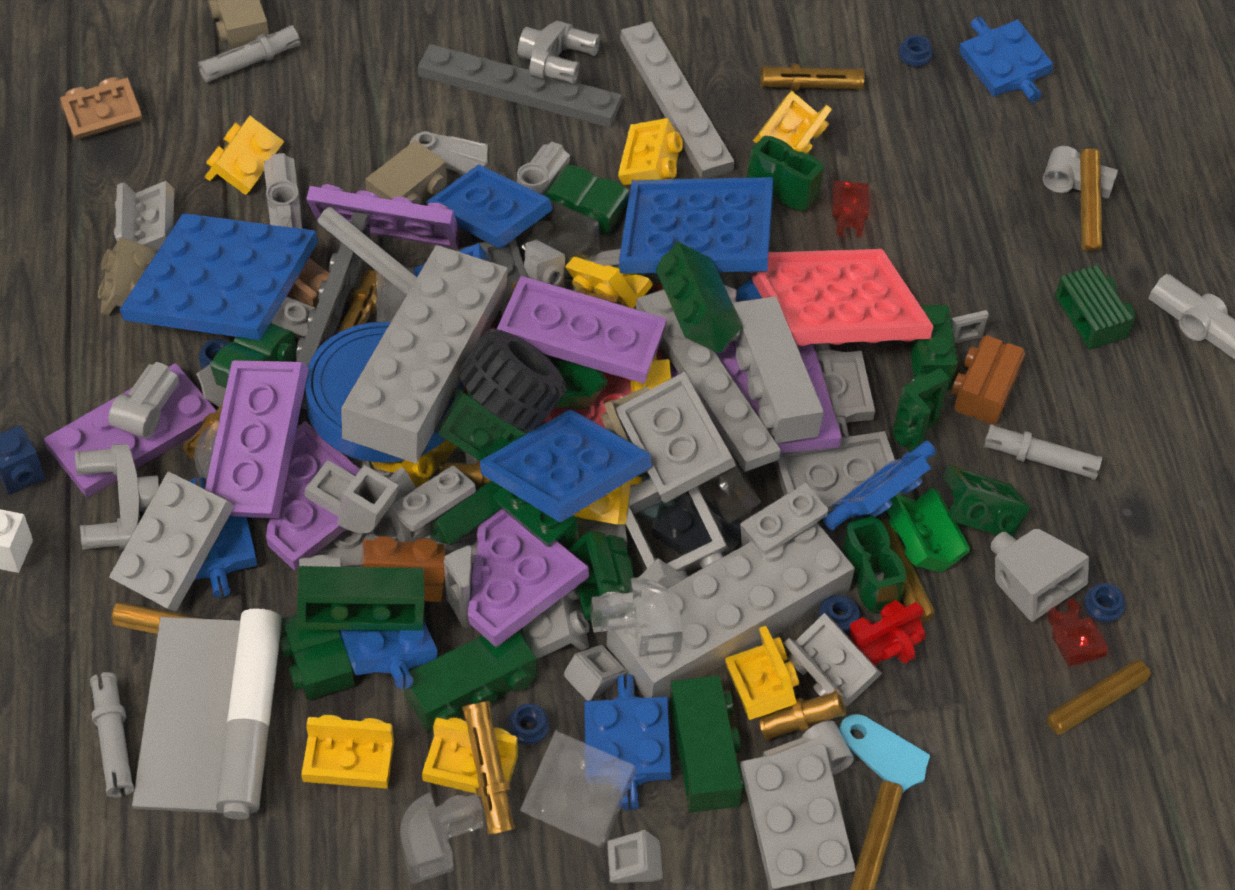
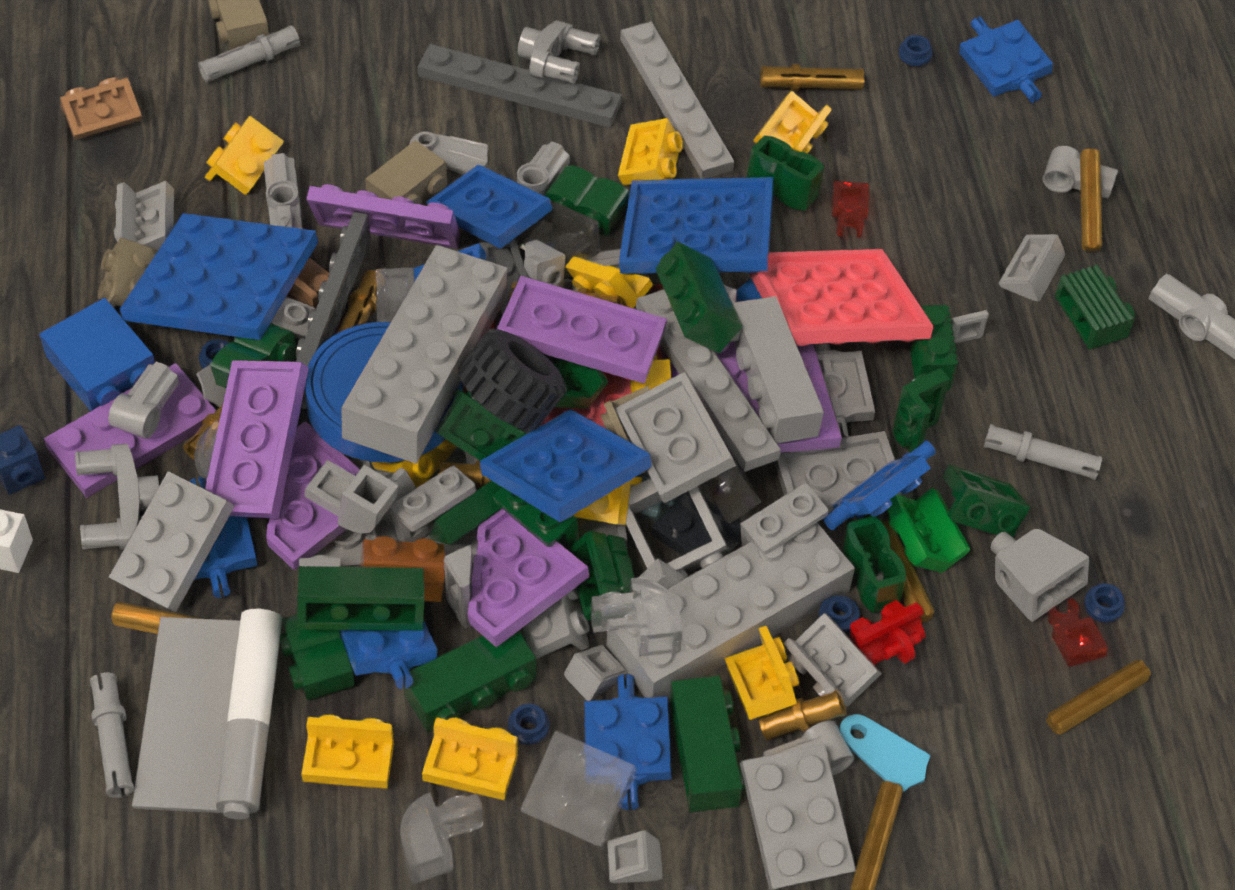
(96, 353): none -> blue brick
(367, 250): light grey axle -> none
(488, 768): pearl gold pin -> none
(988, 380): dark orange brick -> none
(1033, 266): none -> light grey slope

